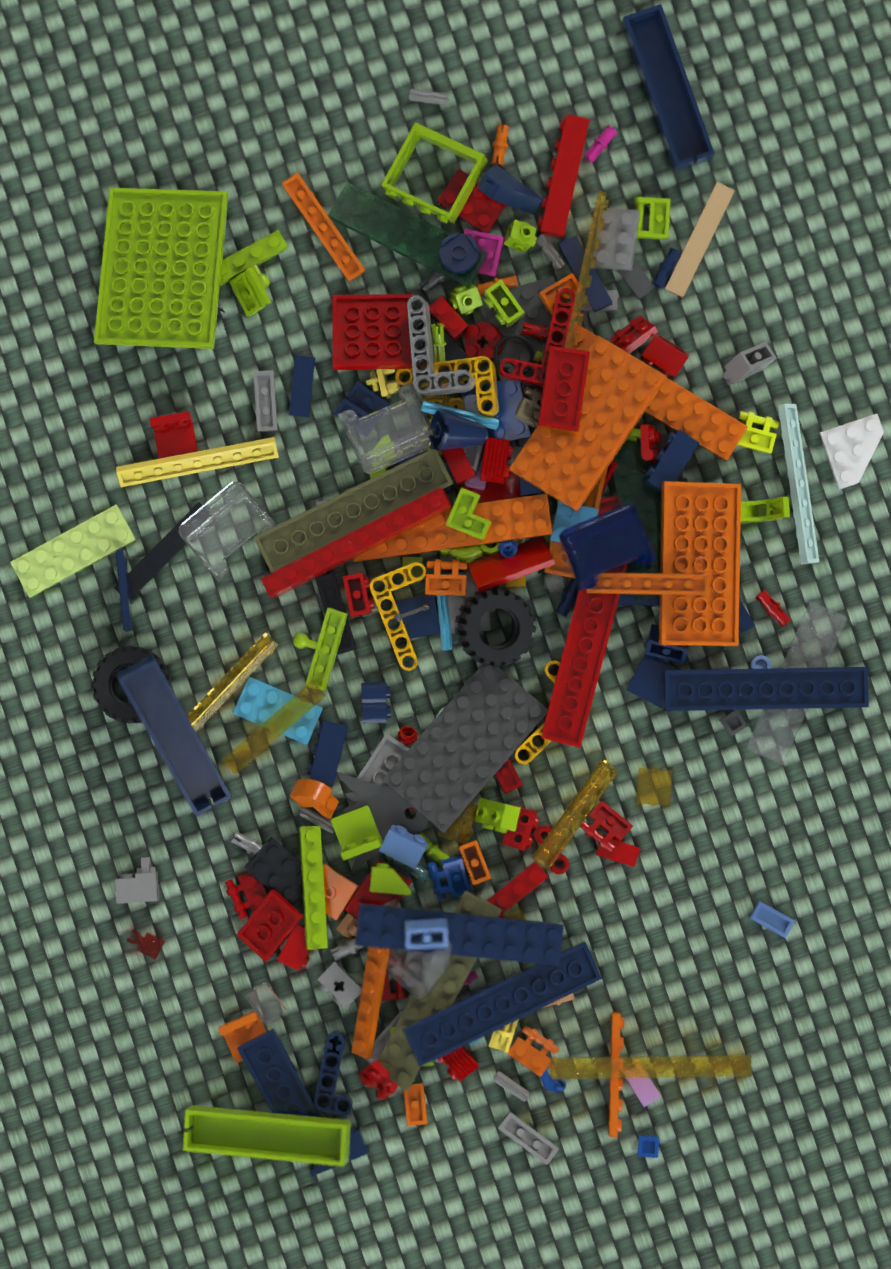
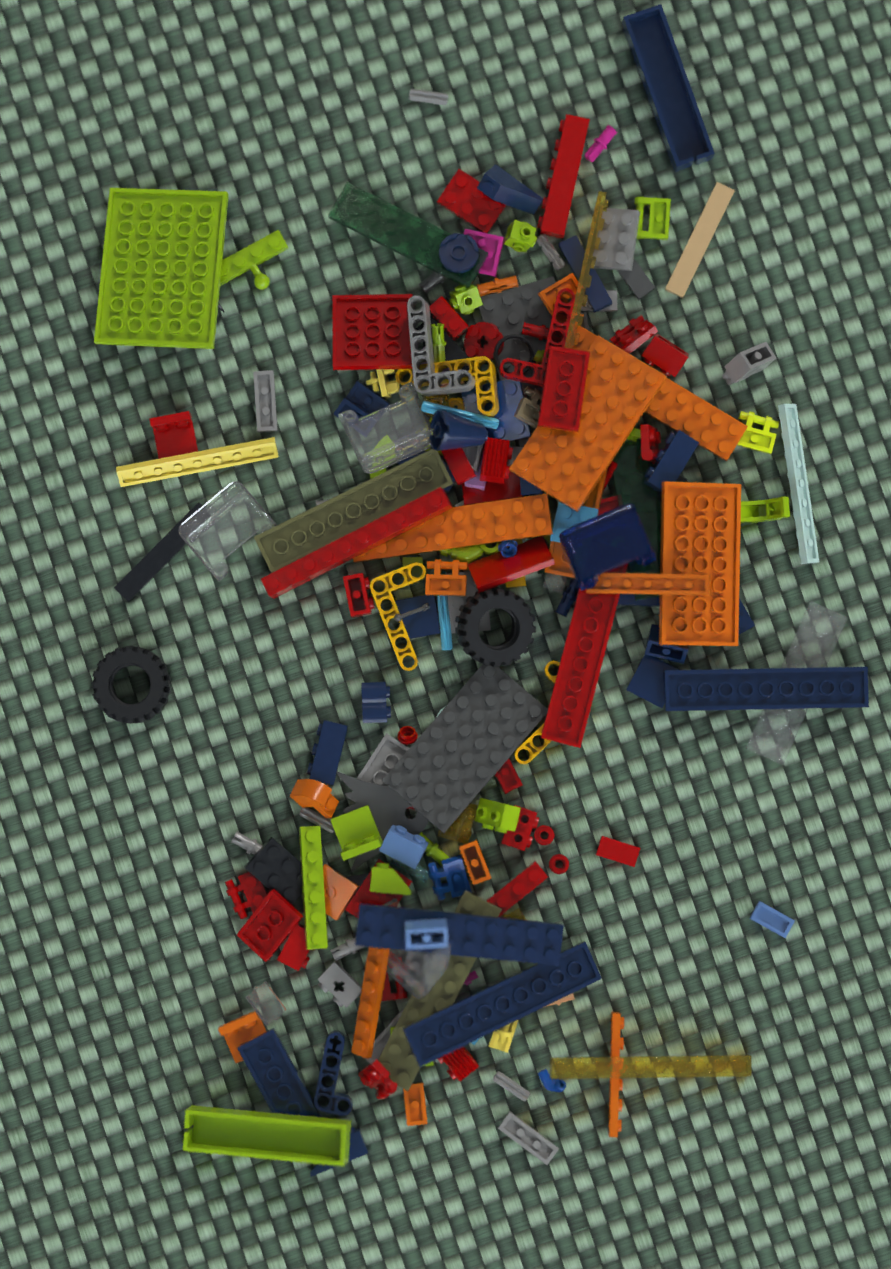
(73, 551): yellowish green plate -> none
(124, 590): dark blue tile -> none
(141, 888): light grey hinge -> none
(149, 945): clear red plate -> none
(173, 734): dark blue piece -> none
(231, 681): clear yellow plate -> none
(250, 292): lime plate -> none
(261, 701): medium azure plate -> none
(273, 727): clear yellow tile -> none
(302, 386): dark blue tile -> none
(323, 227): orange plate -> none
(325, 648): lime plate -> none
(332, 598): black tile -> none
(348, 926): medium nougat tile -> none
(419, 131): lime window -> none
(463, 517): lime plate -> none
(500, 145): orange pin -> none
(503, 303): lime brick -> none
(528, 1055): orange plate -> none
(575, 814): clear yellow plate -> none
(609, 821): red plate -> none
(644, 1090): lavender tile -> none
(648, 1146): blue plate -> none
(654, 786): clear yellow piece -> none
(666, 268): dark blue pin -> none
(733, 723): dark grey plate -> none
(760, 662): light blue tile -> none
(773, 608): red pin -> none
(851, 448): white plate -> none

